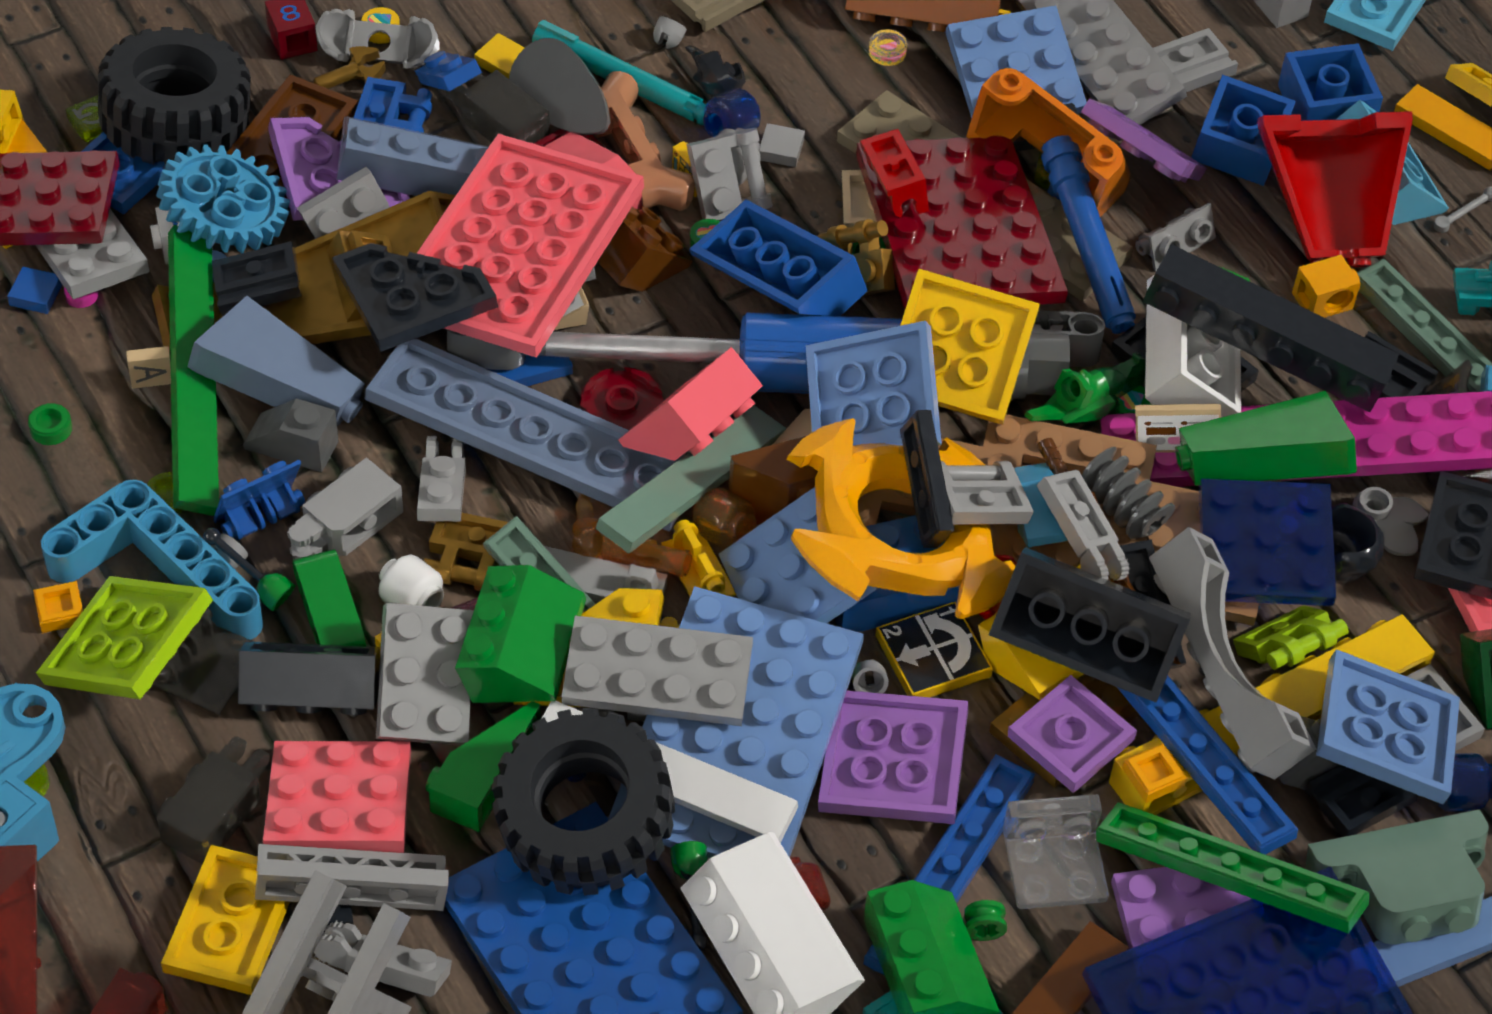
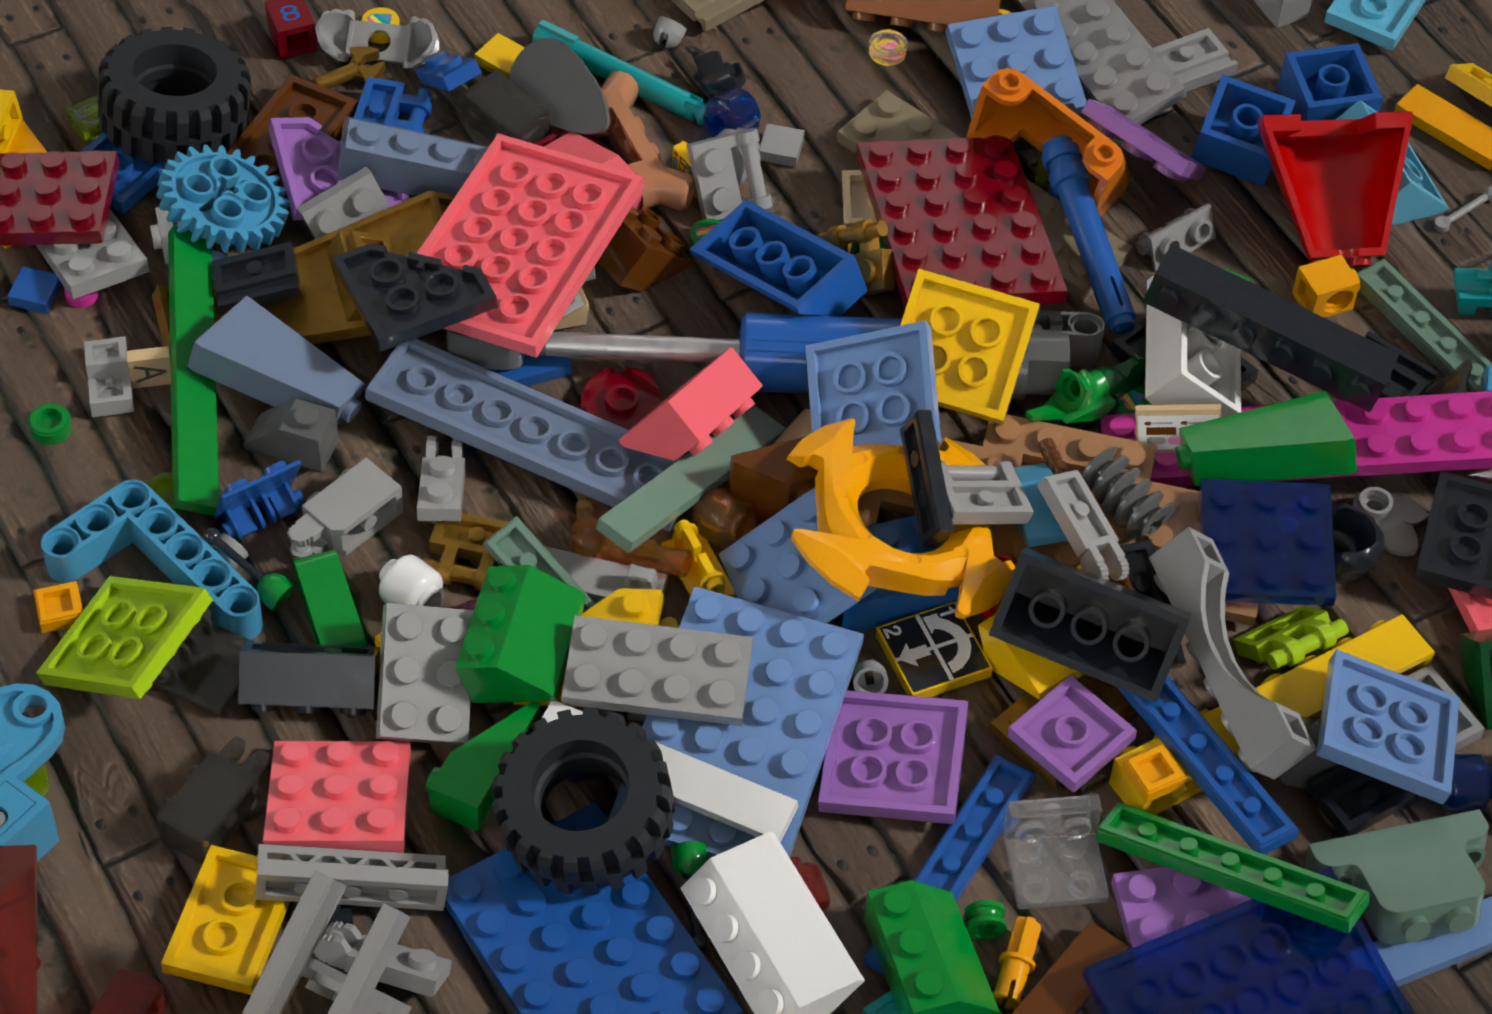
(108, 377): none -> light grey slope
(896, 170): red hinge -> none
(1017, 962): none -> light orange axle

